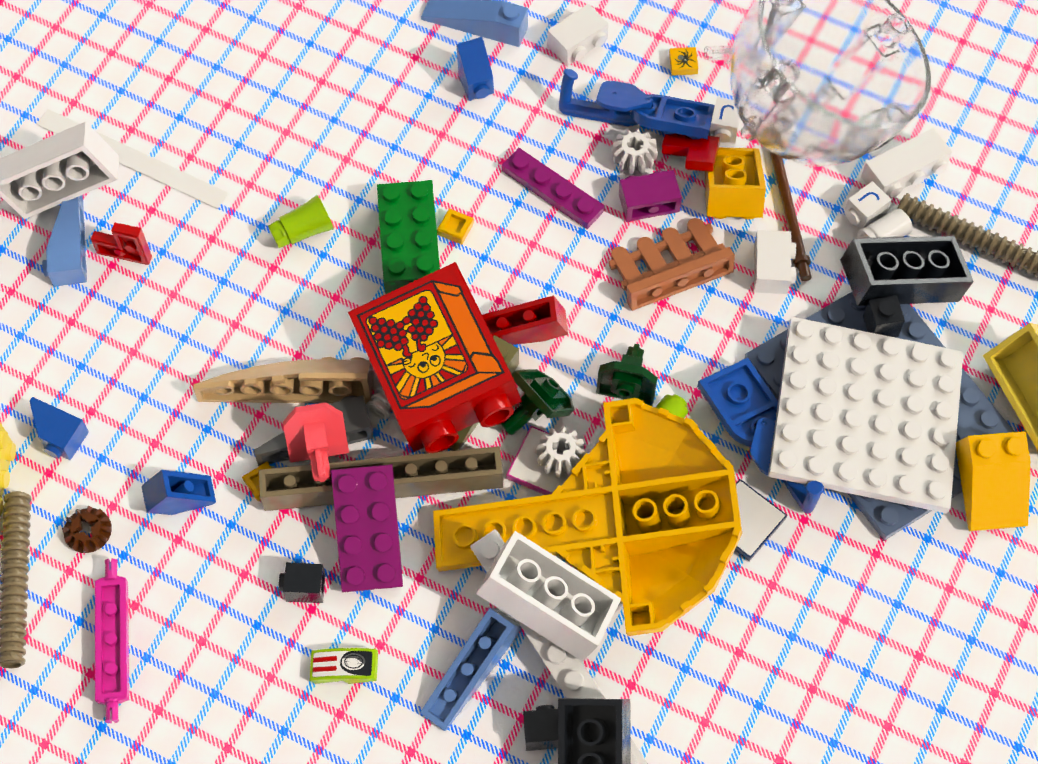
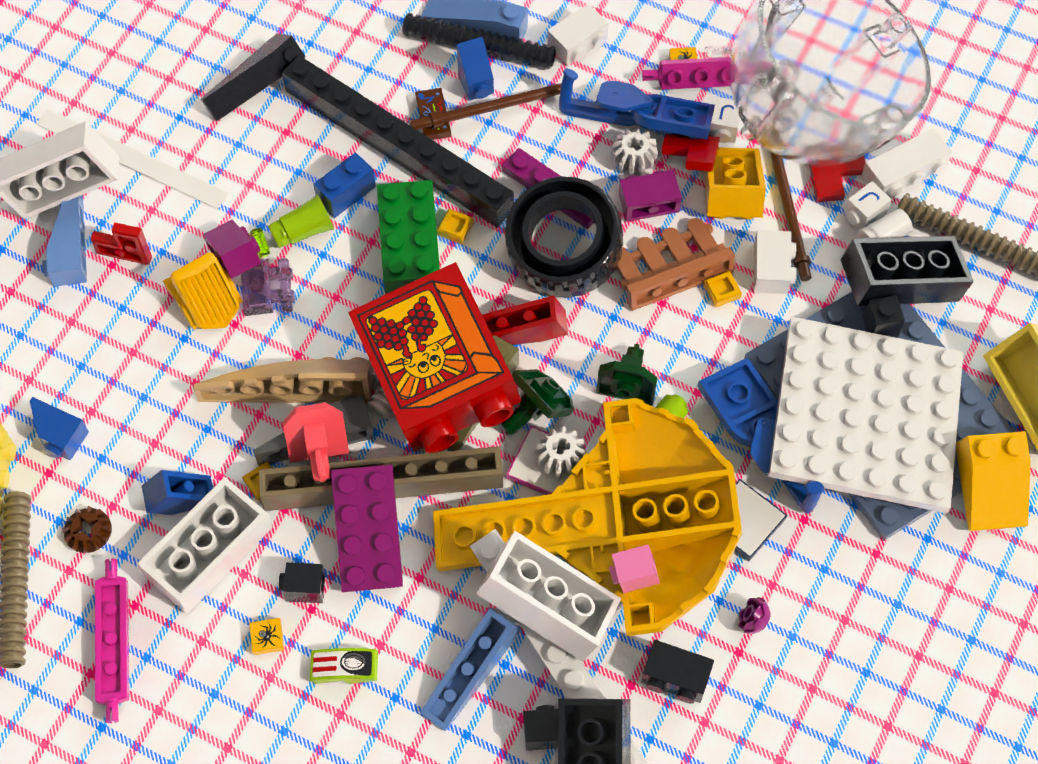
(204, 293): none -> yellow piece
(205, 545): none -> white brick
(233, 248): none -> magenta brick
(252, 75): none -> black slope
(257, 288): none -> clear purple plate
(260, 238): none -> clear neon green tile
(266, 636): none -> yellow tile
(345, 184): none -> blue brick
(398, 141): none -> black brick
(428, 102): none -> reddish brown tile
(437, 119): none -> reddish brown bar
(494, 43): none -> black piece
(570, 276): none -> black tyre
(634, 569): none -> bright pink brick
(677, 672): none -> black brick
(690, 73): none -> dark pink plate
(722, 289): none -> yellow tile
(754, 616): none -> magenta plate
(828, 180): none -> red tile

